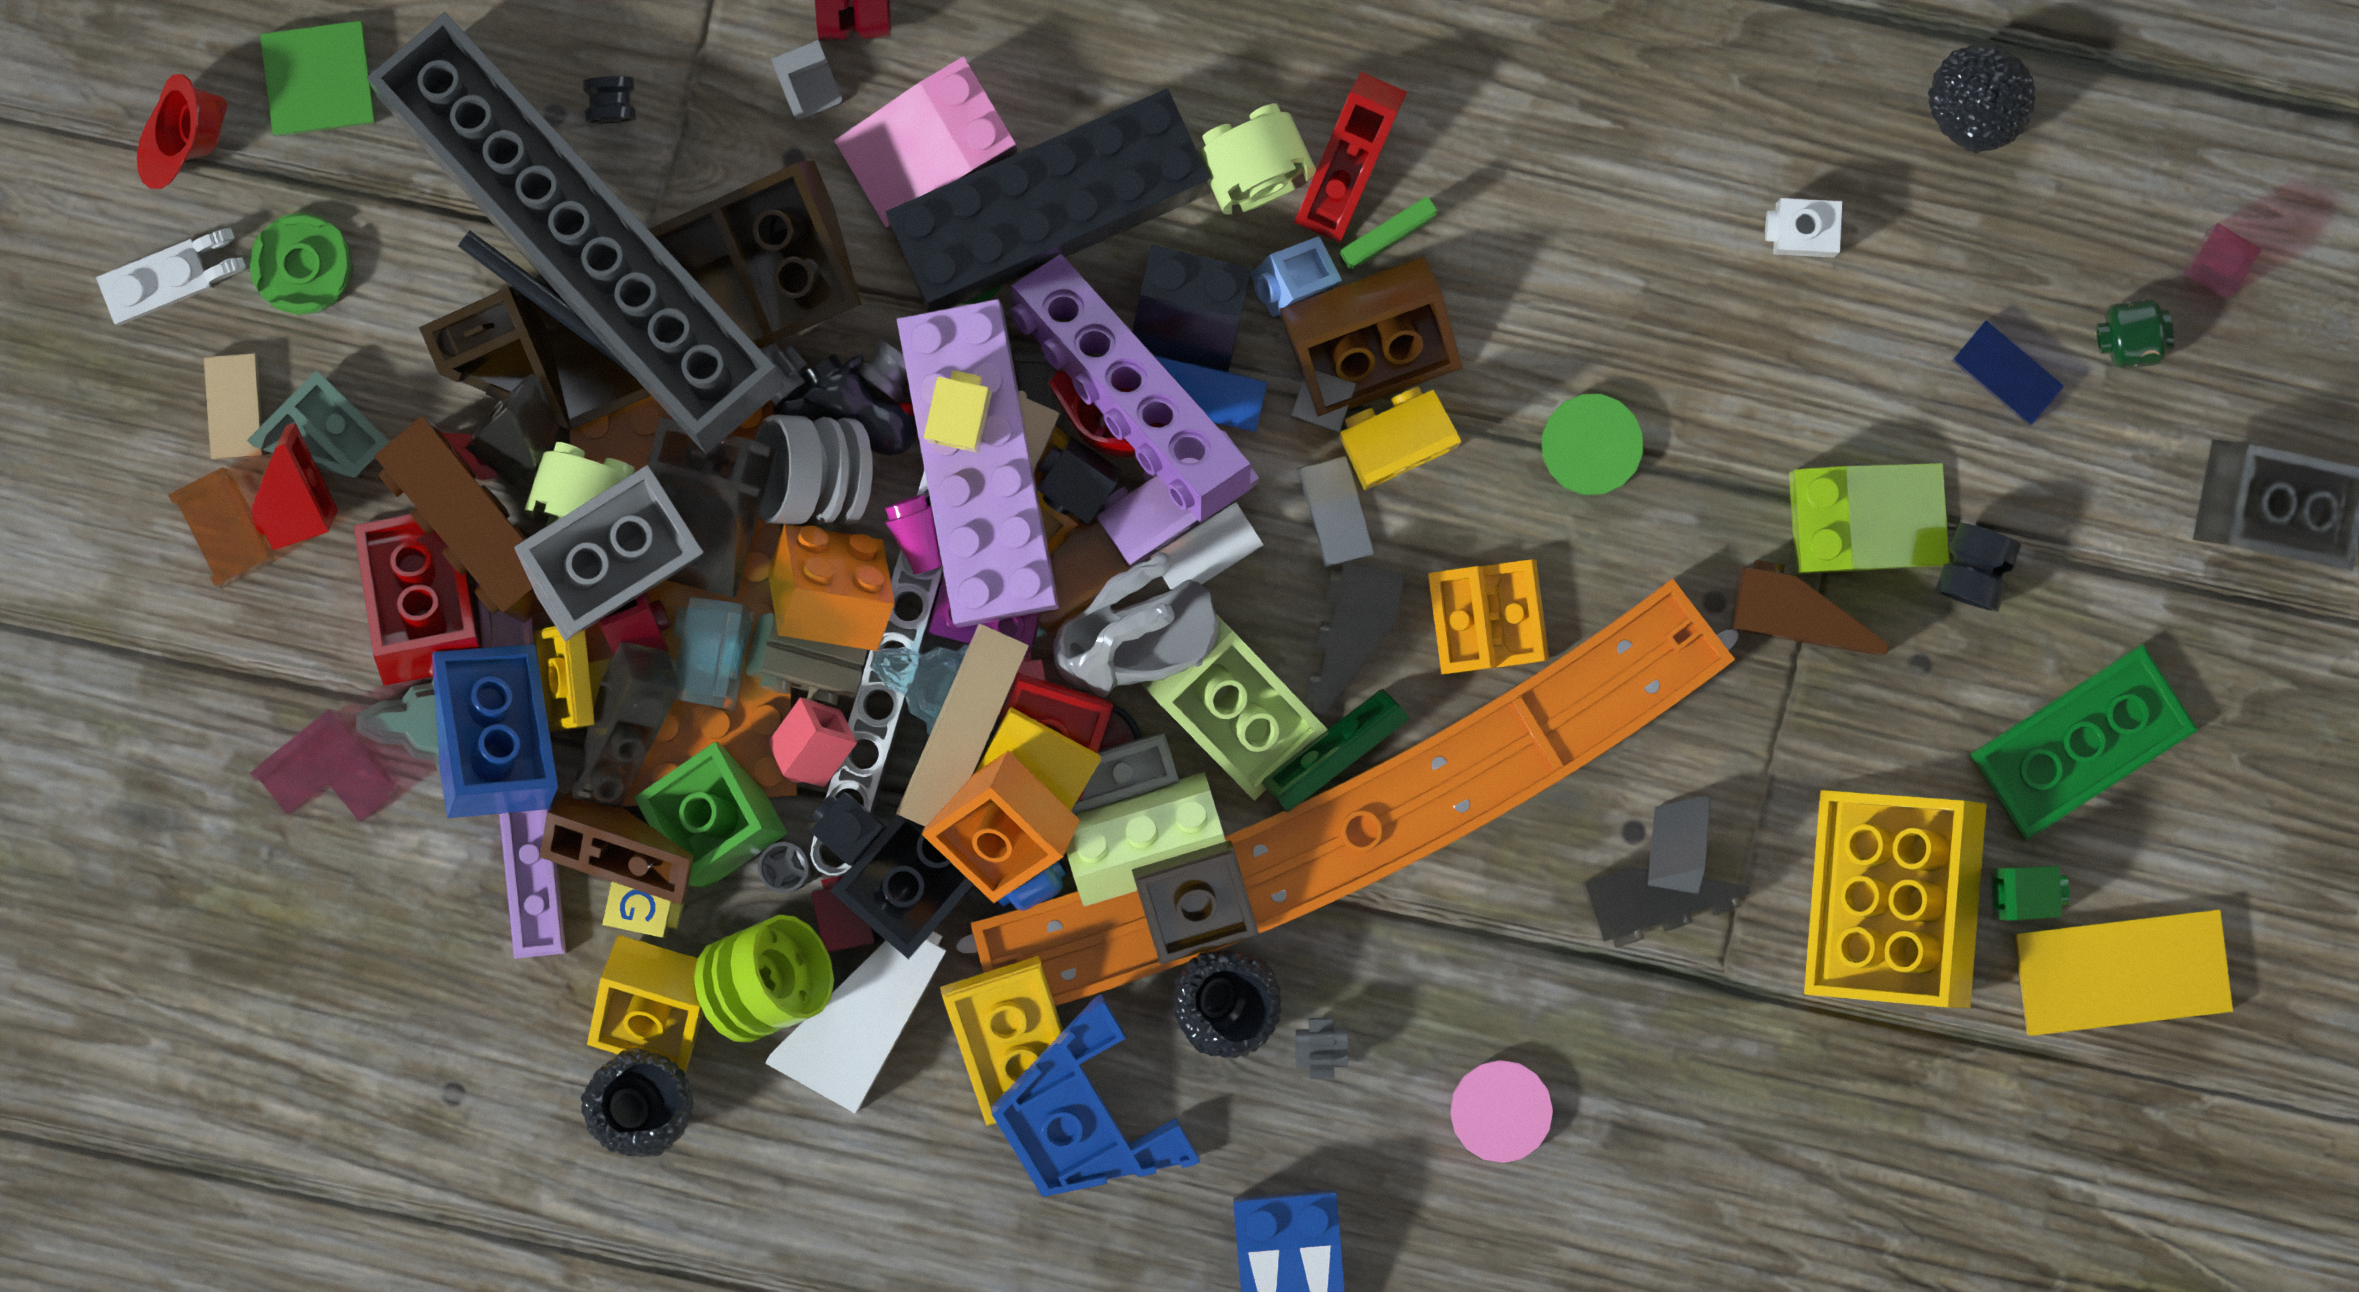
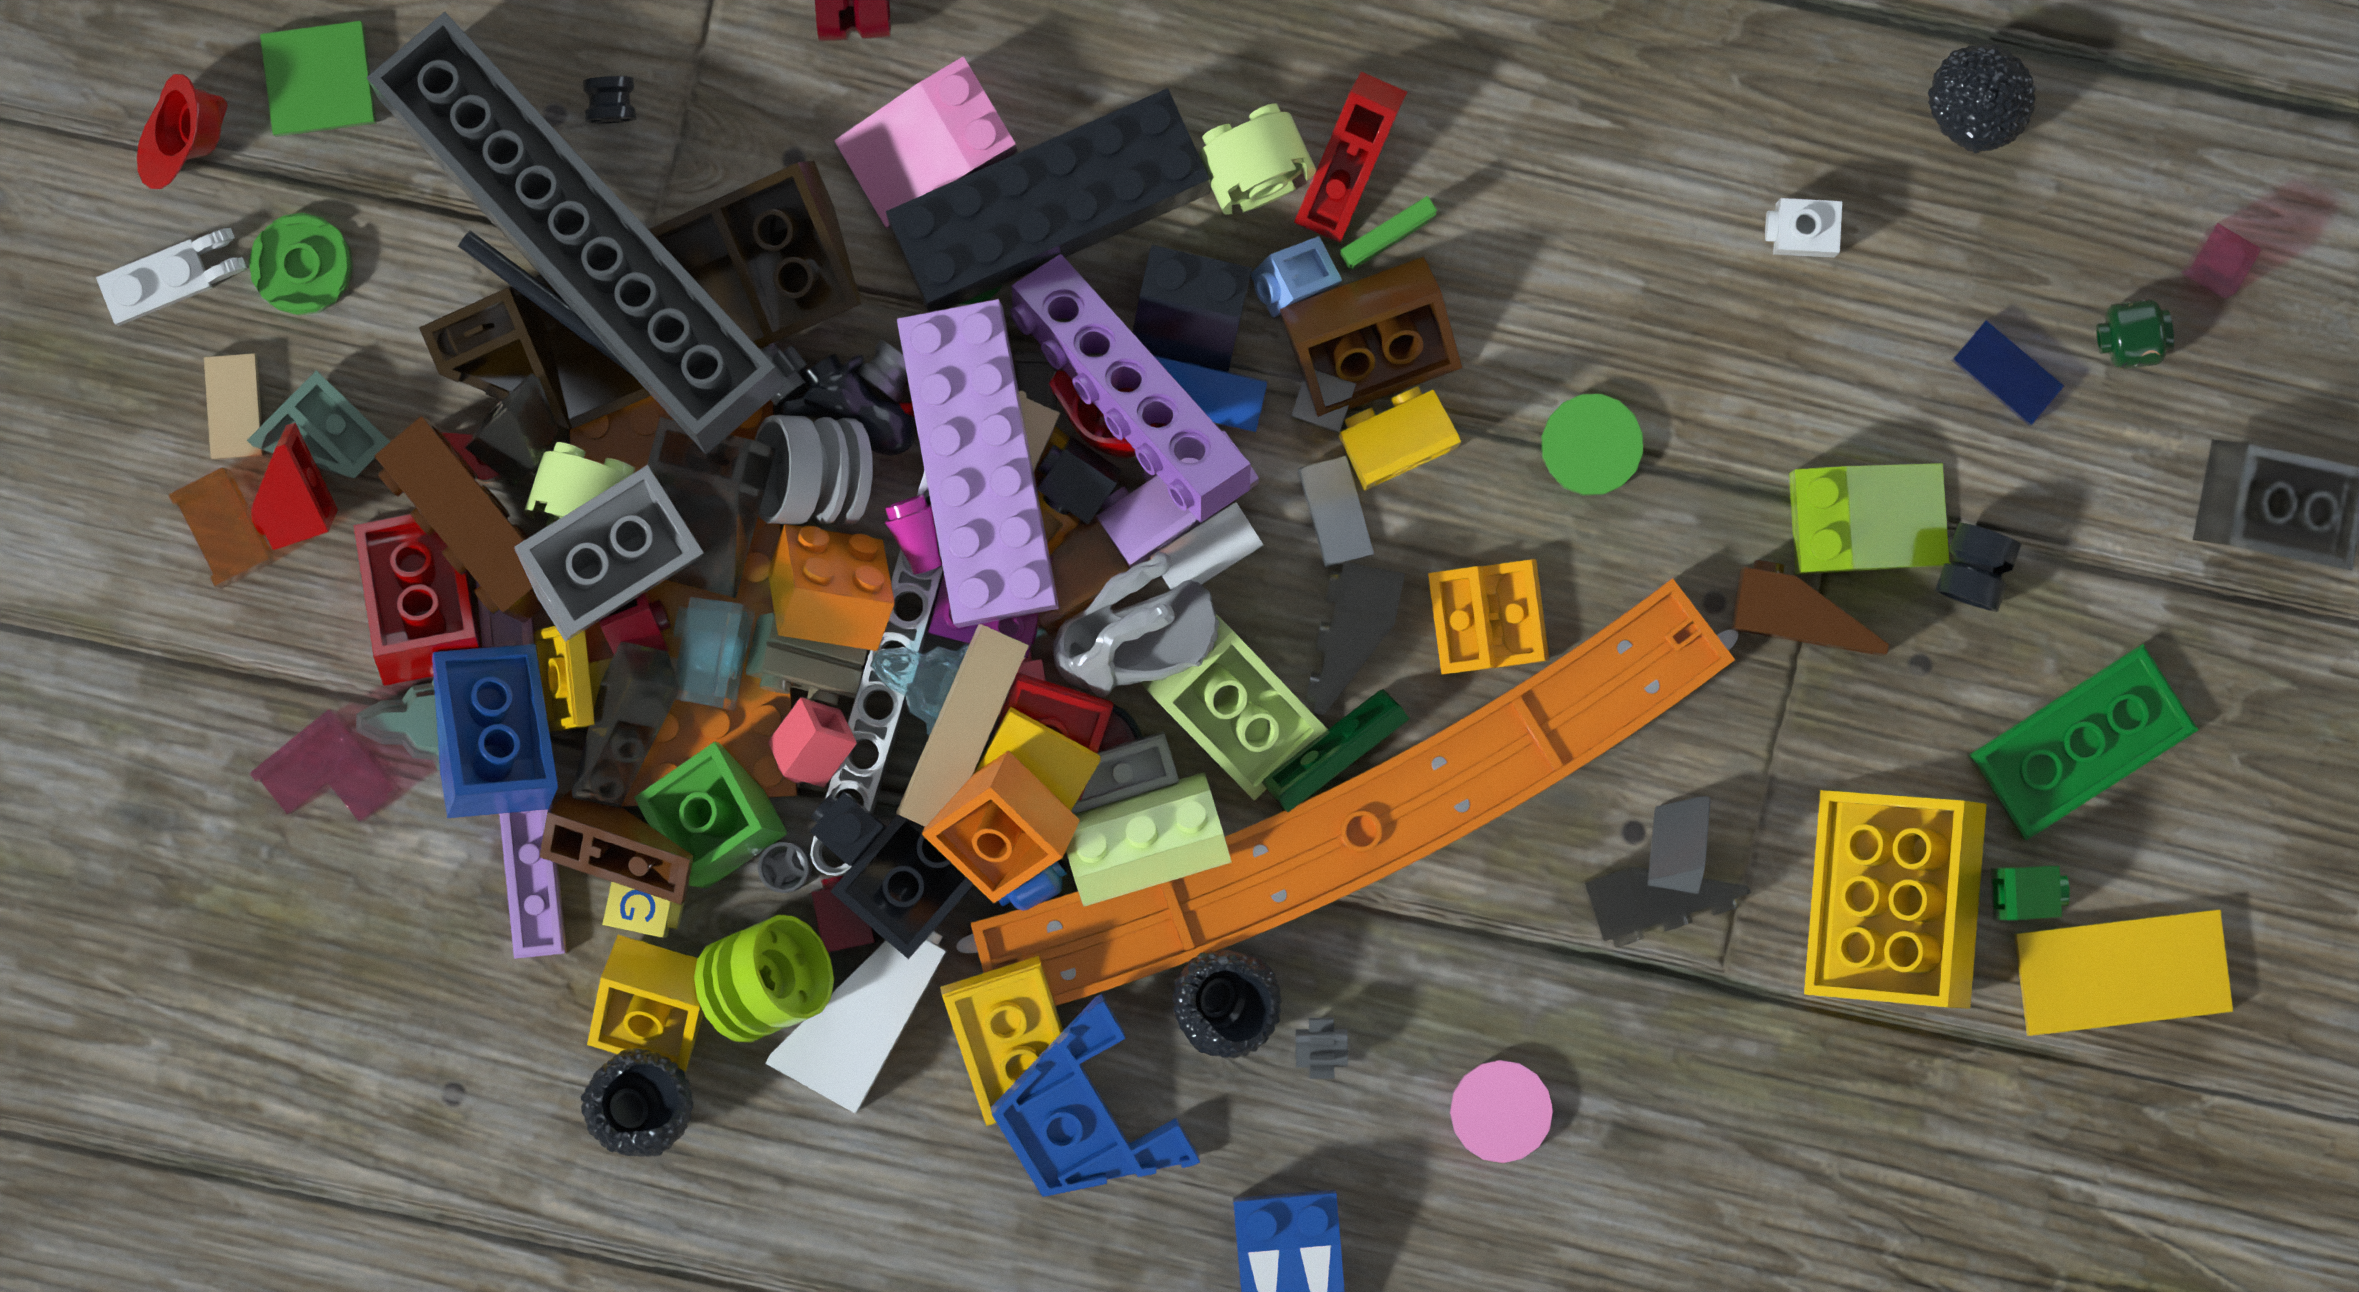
(807, 80): light grey panel -> none
(958, 412): light yellow brick -> none
(1195, 902): dark brown tile -> none

